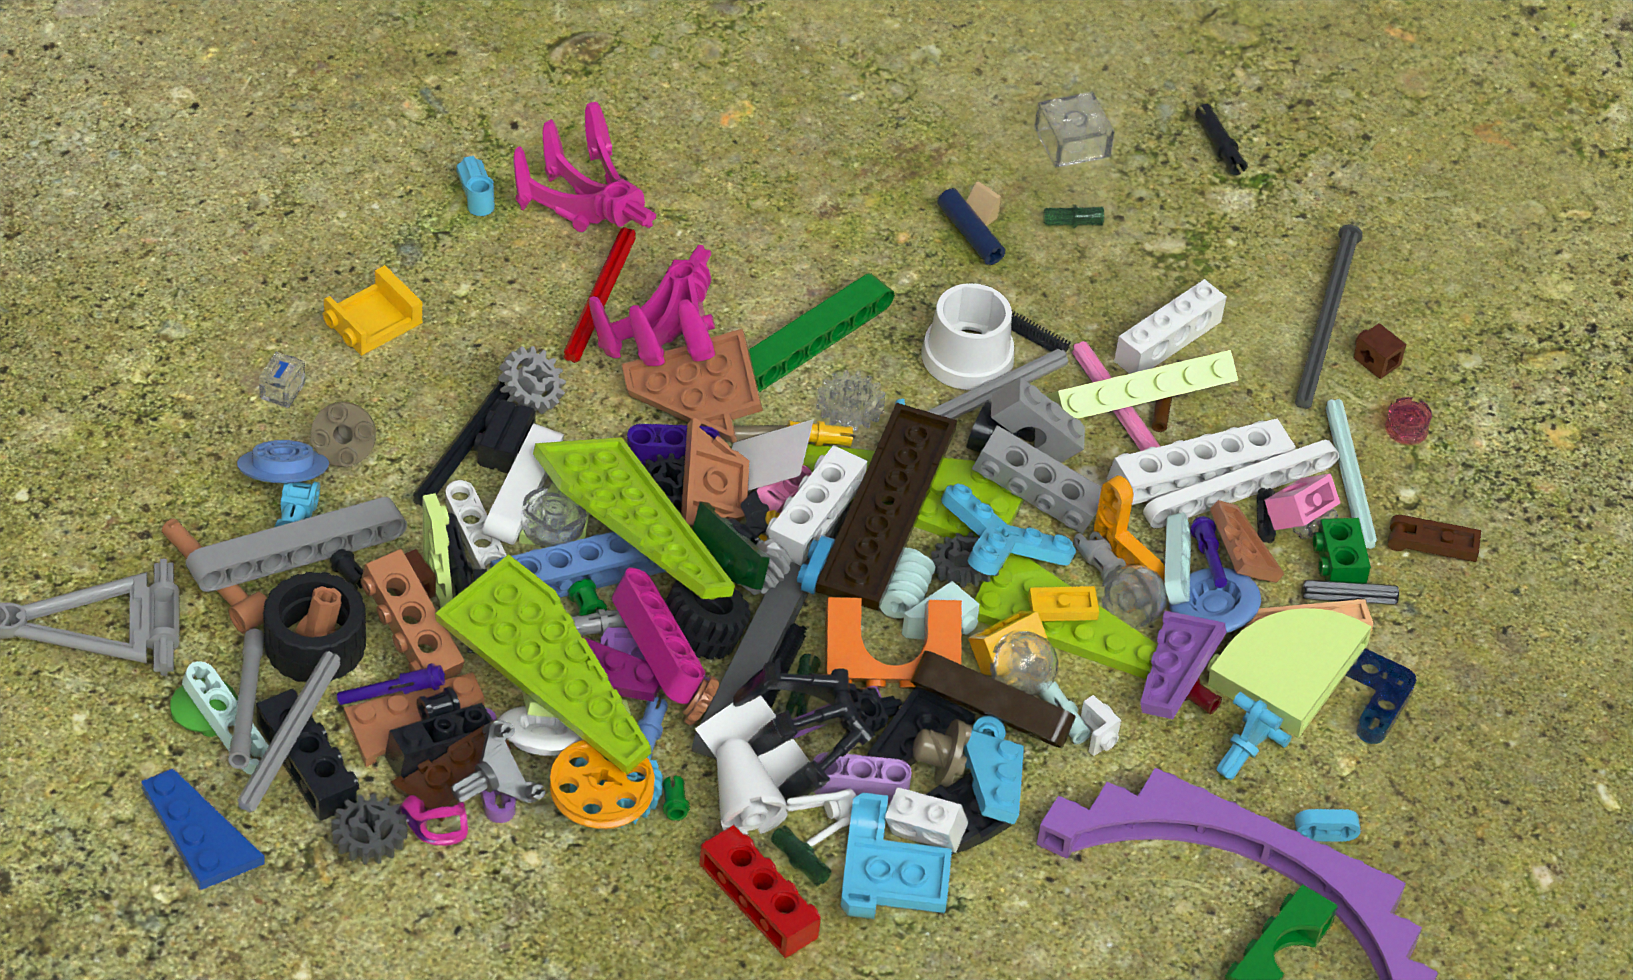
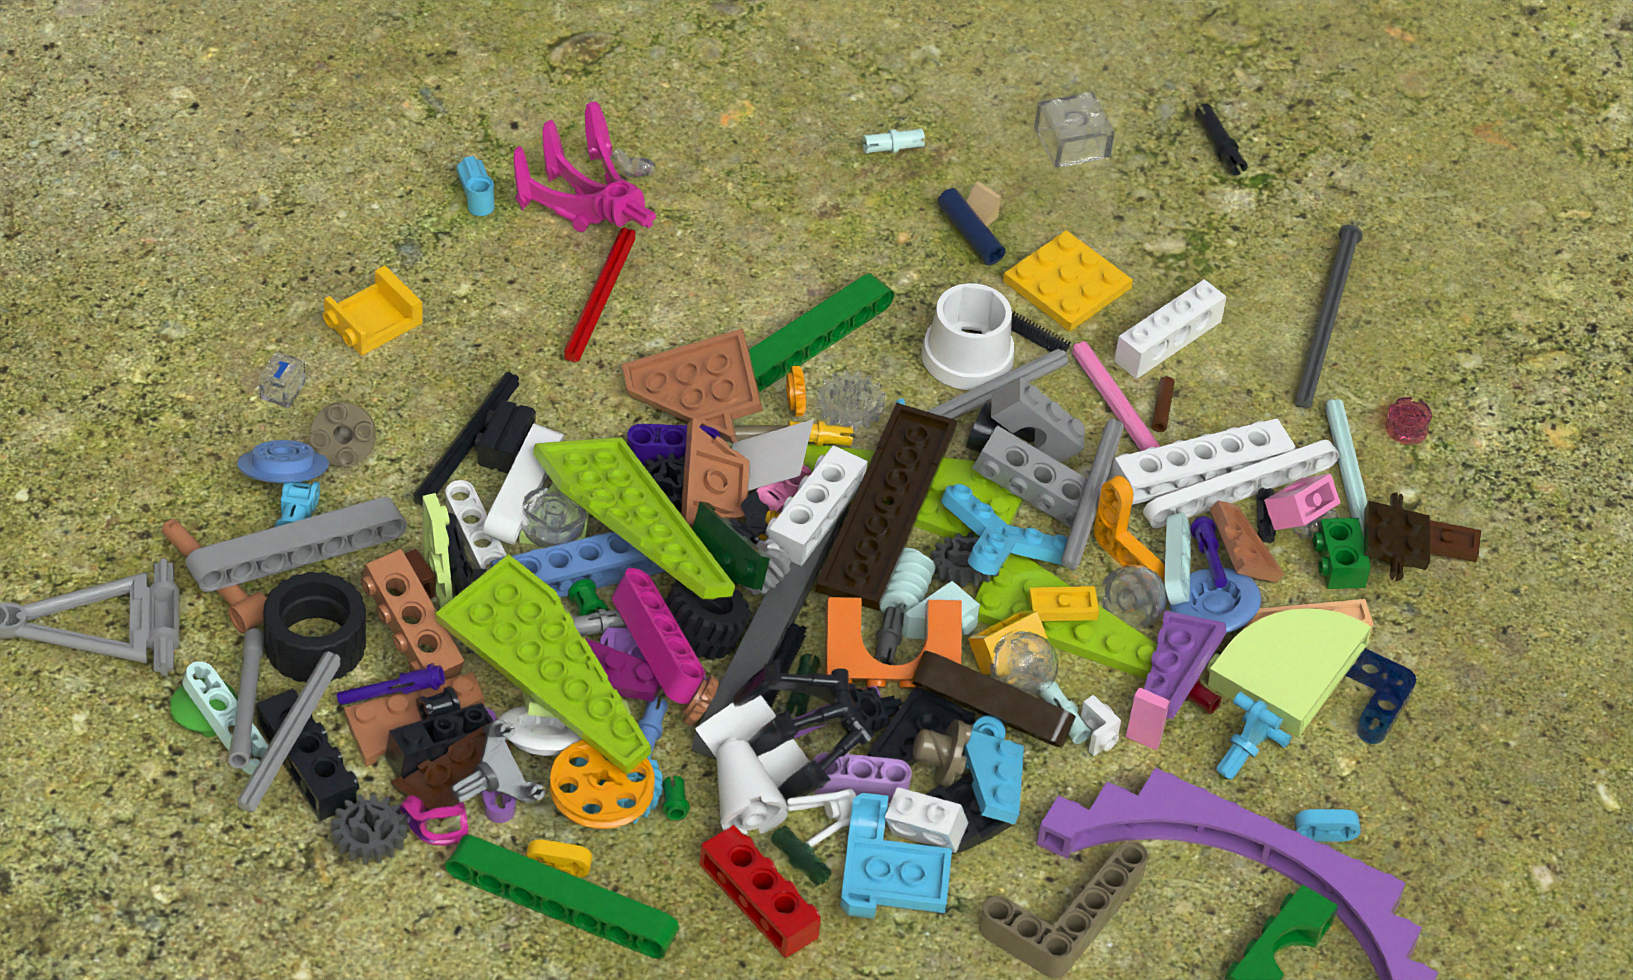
(200, 834): blue wing -> none
(321, 614): nougat piece -> none
(344, 563): black pin -> none
(532, 379): light grey gear -> none
(562, 856): none -> yellow beam
(562, 896): none -> green beam
(633, 167): none -> clear arm
(664, 315): dark pink piece -> none
(796, 391): none -> light orange gear
(818, 555): dark azure plate -> none
(889, 635): none -> dark grey axle
(893, 141): none -> light aqua pin
(1008, 923): none -> dark tan beam
(1067, 280): none -> yellow plate
(1074, 216): clear green axle -> none
(1090, 498): none -> light grey axle
(1098, 553): light grey piece -> none
(1147, 385): yellowish green arch -> none
(1147, 718): none -> bright pink tile
(1350, 591): axle -> none
(1379, 350): copper brick -> none
(1396, 535): none -> dark brown plate

